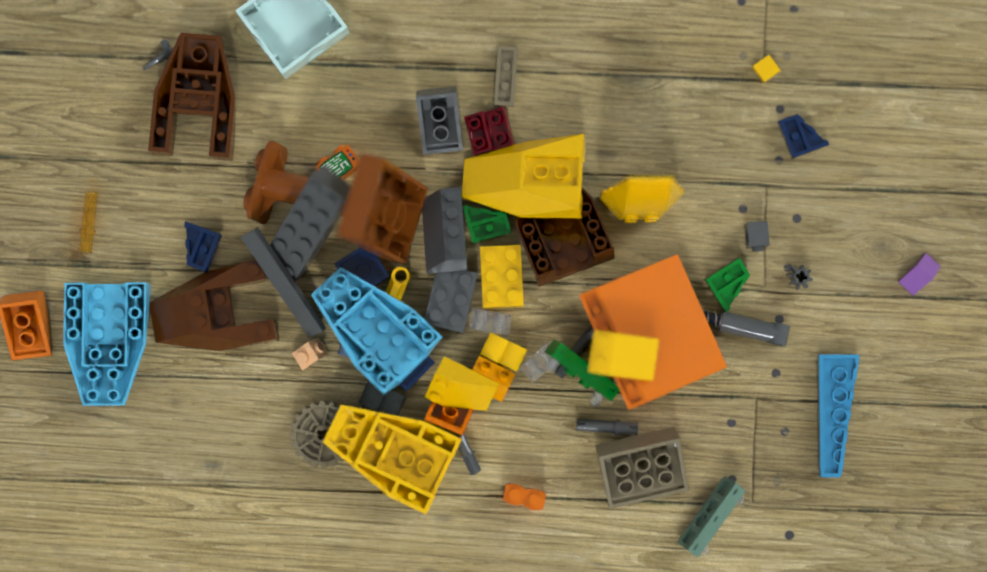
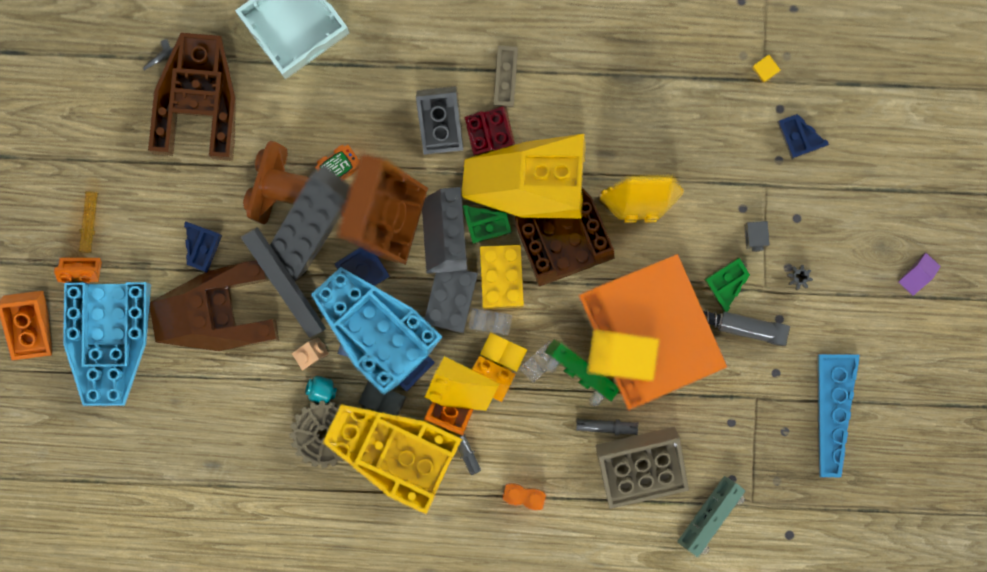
(78, 270): none -> orange bracket
(320, 389): none -> teal head
(395, 288): yellow piece -> none
(578, 348): dark grey pin -> none

